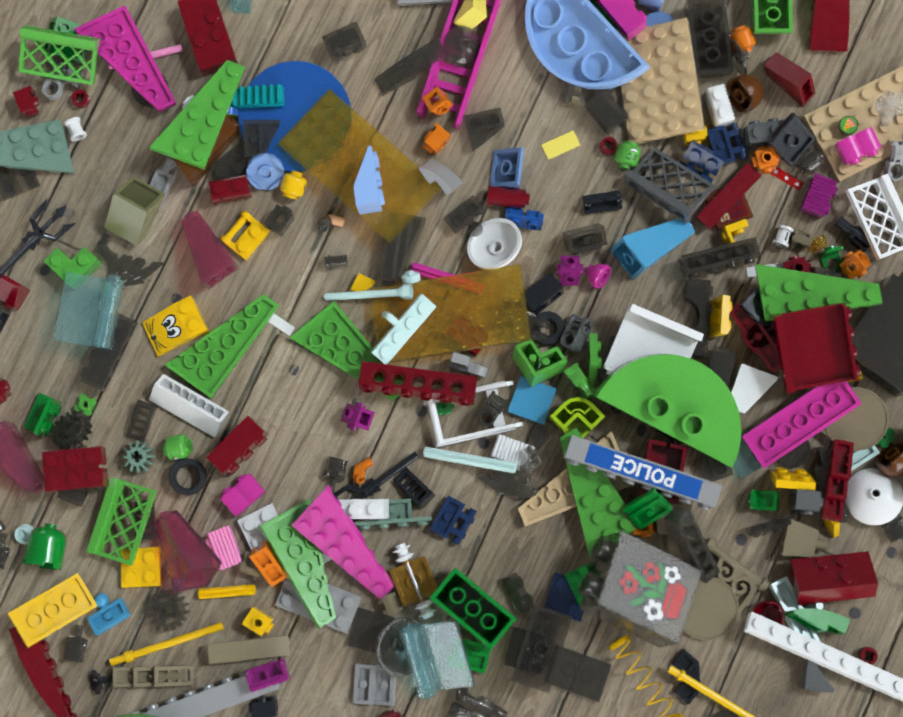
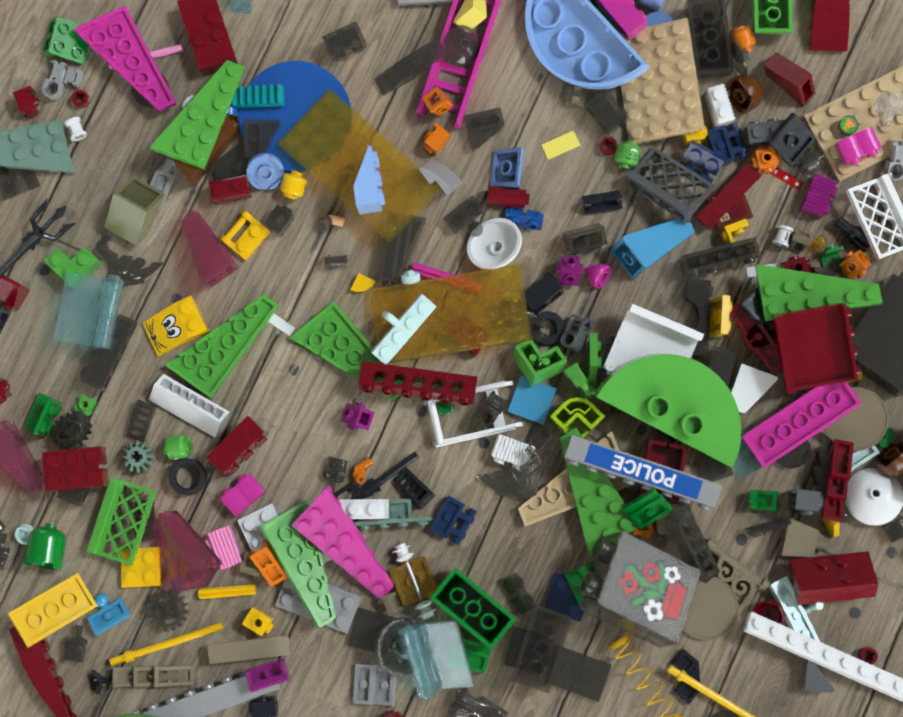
(58, 38): bright green fence -> none
(404, 292): light aqua piece -> none
(461, 363): light grey piece -> none
(468, 459): light aqua axle -> none
(792, 479): yellow plate -> none
(820, 620): slope -> none

